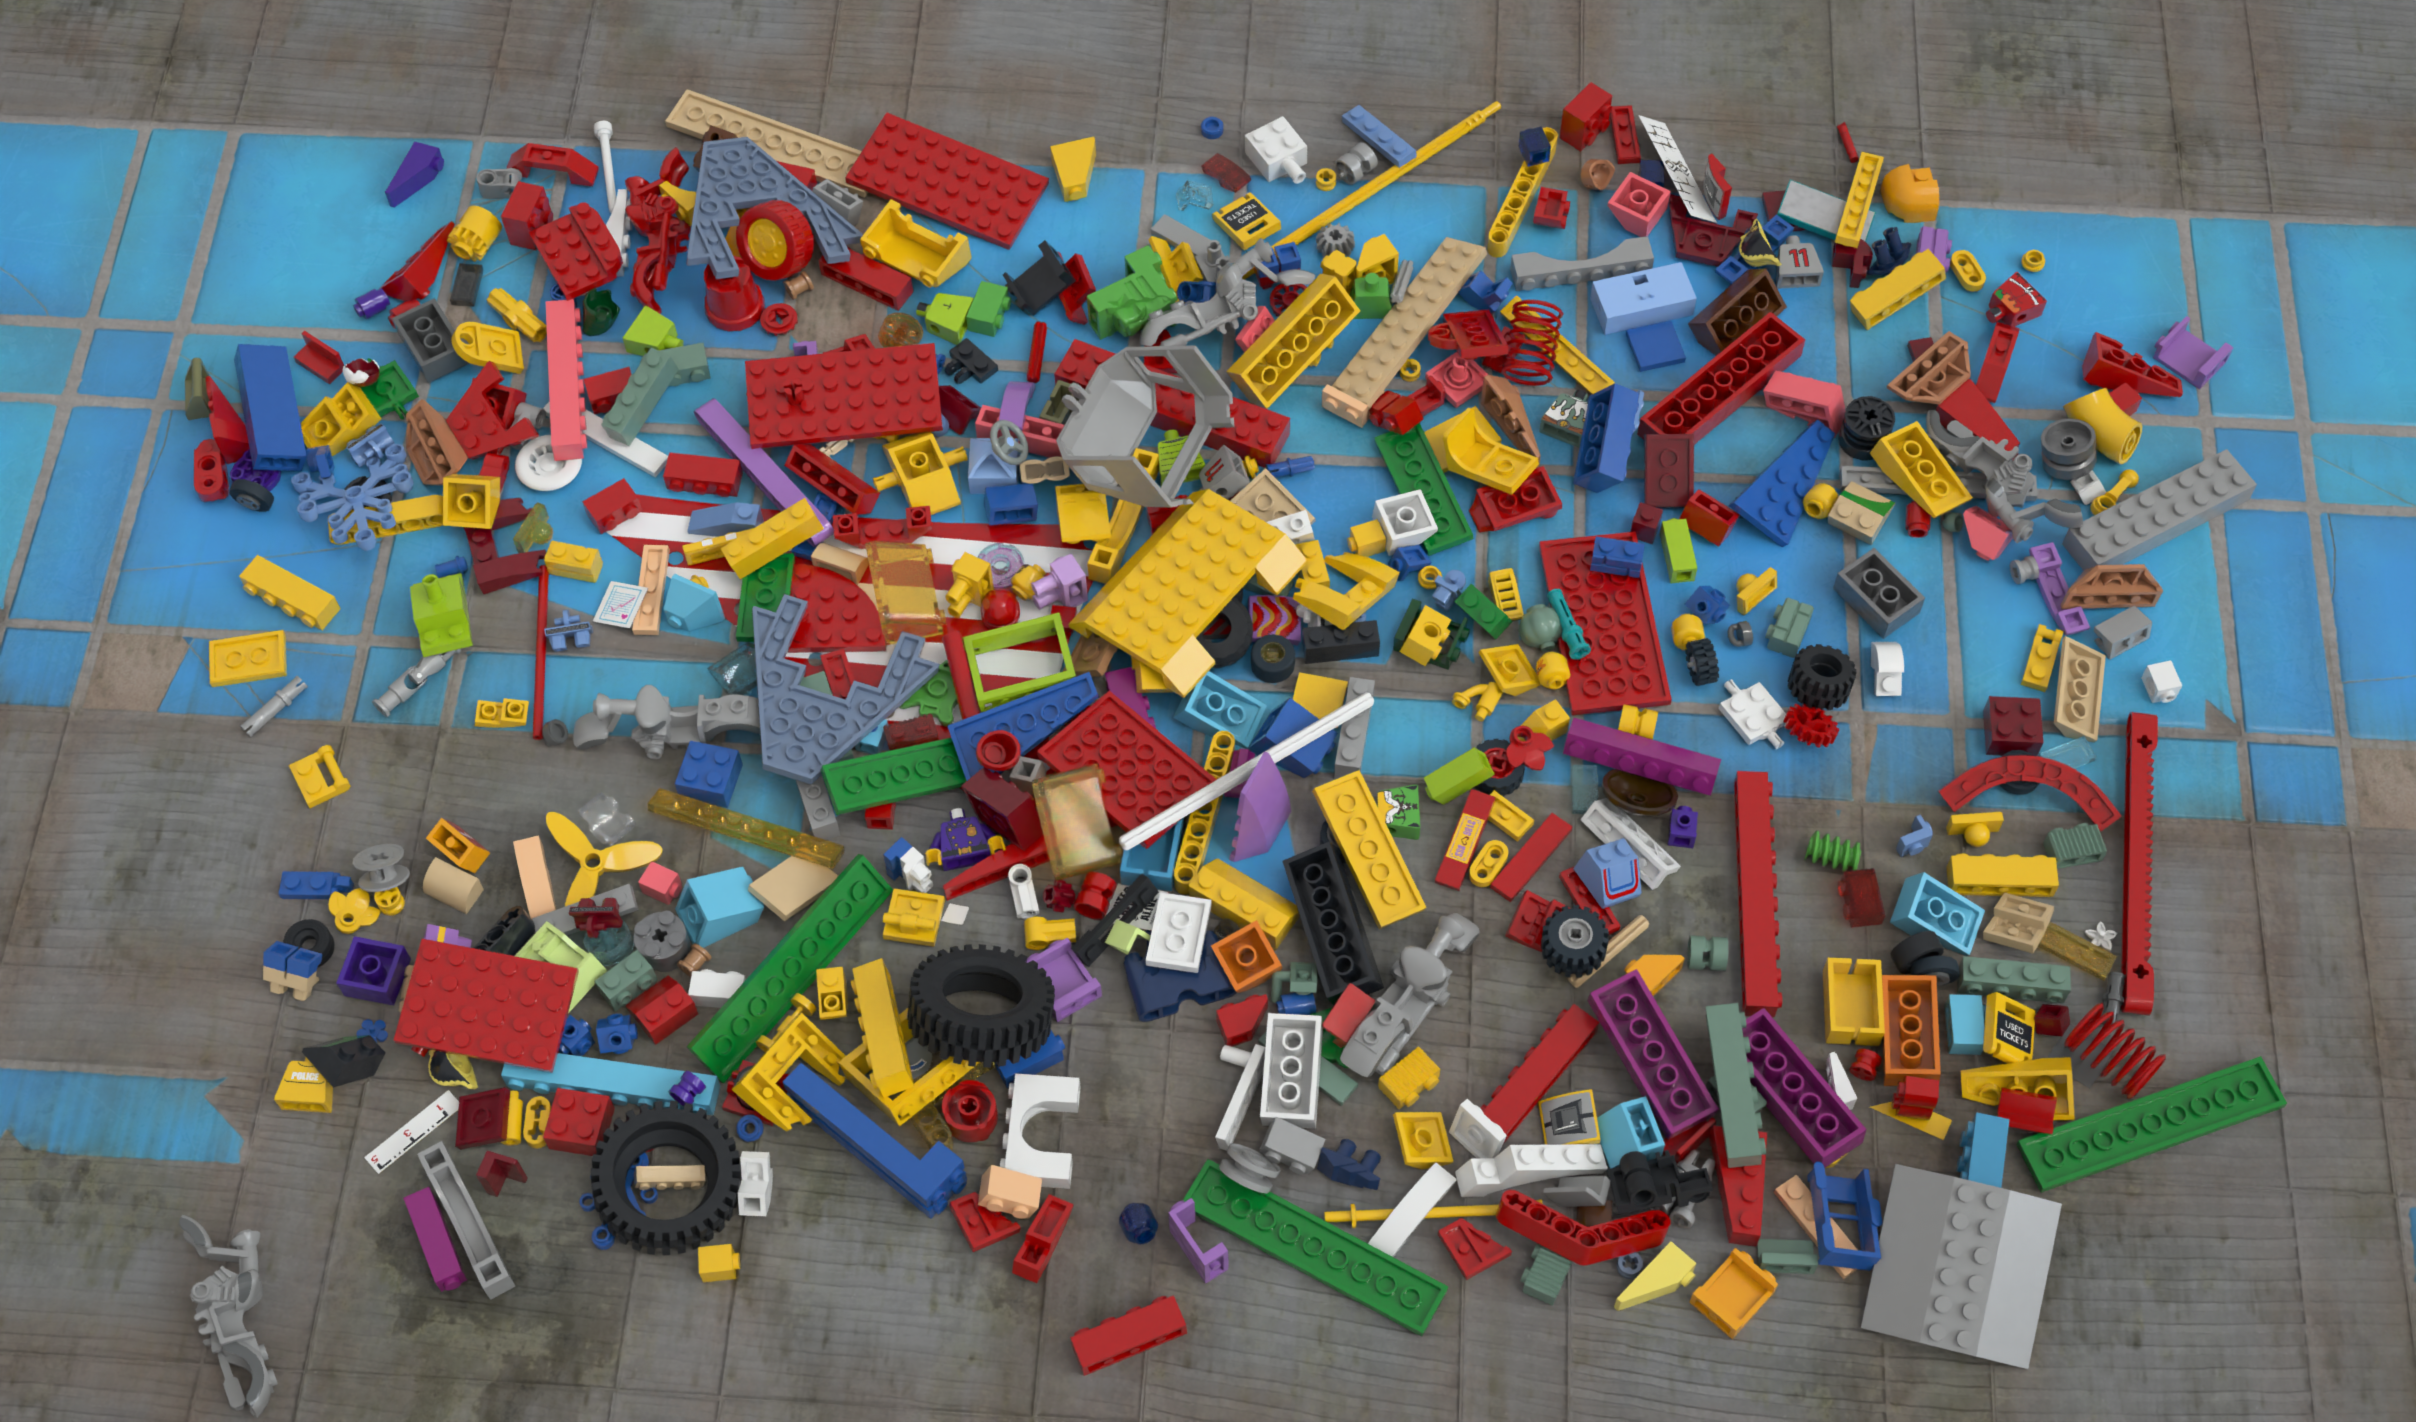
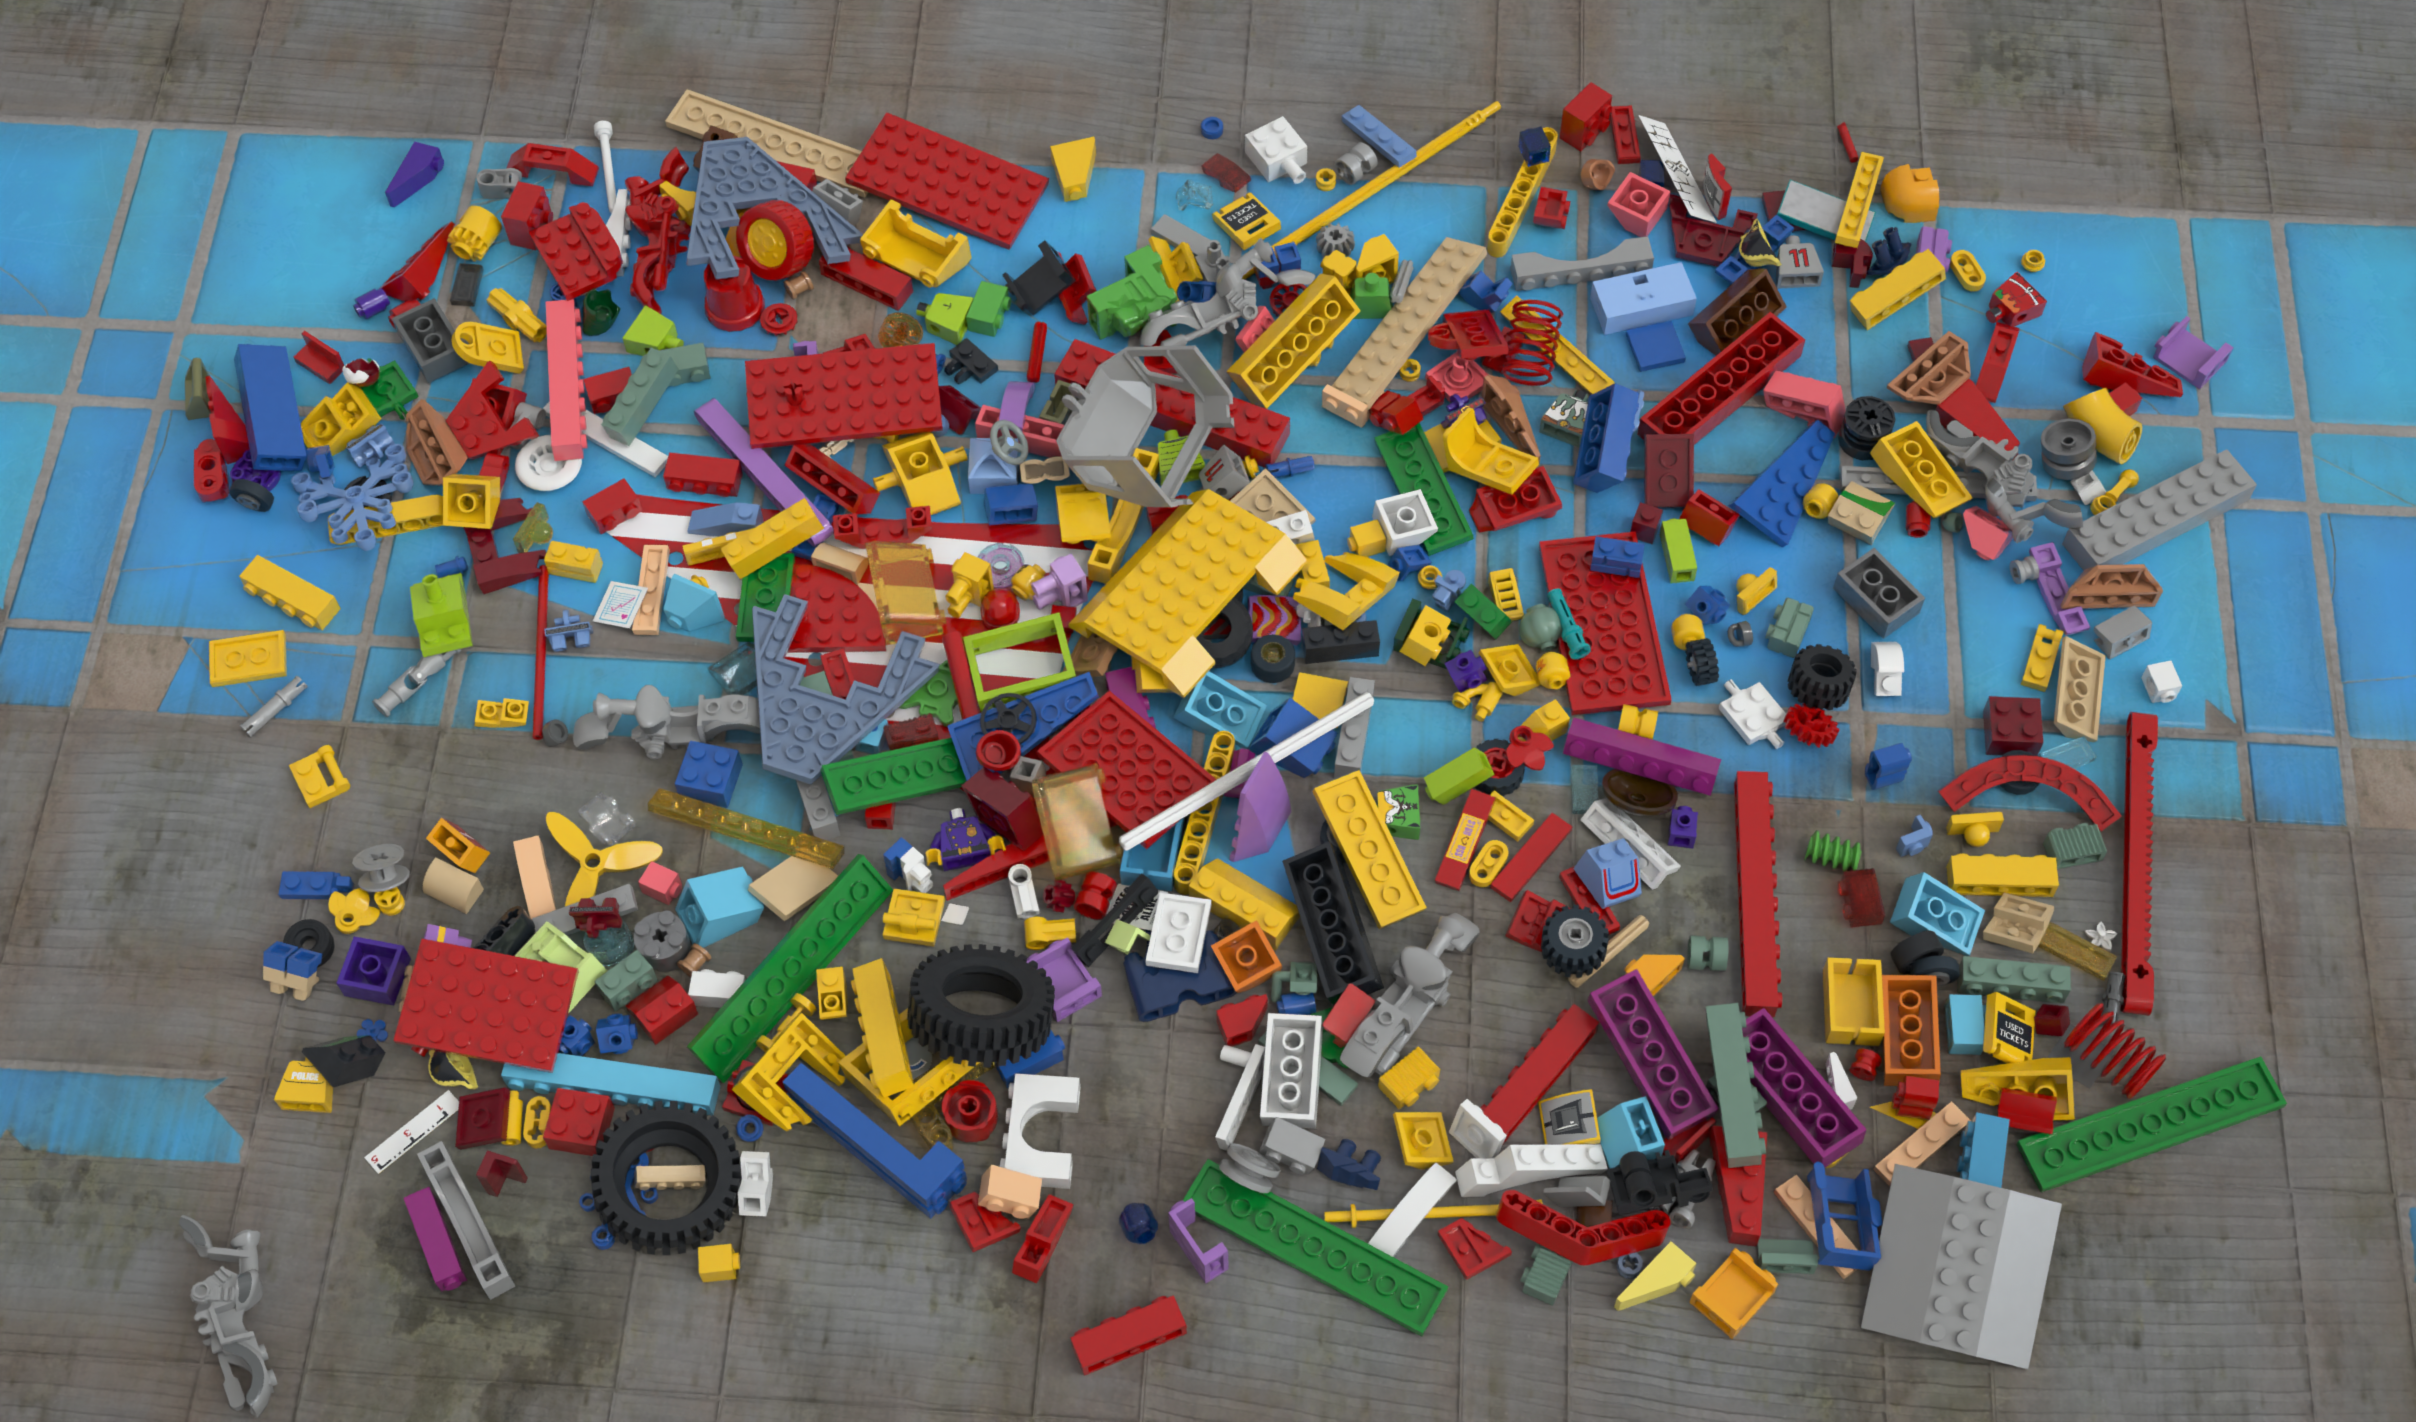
(687, 1088): dark purple wheel -> none
(1009, 718): none -> black wheel
(1458, 405): none -> dark purple hips
(1467, 671): none -> dark purple brick
(1887, 766): none -> blue brick
(1924, 1141): none -> light nougat plate

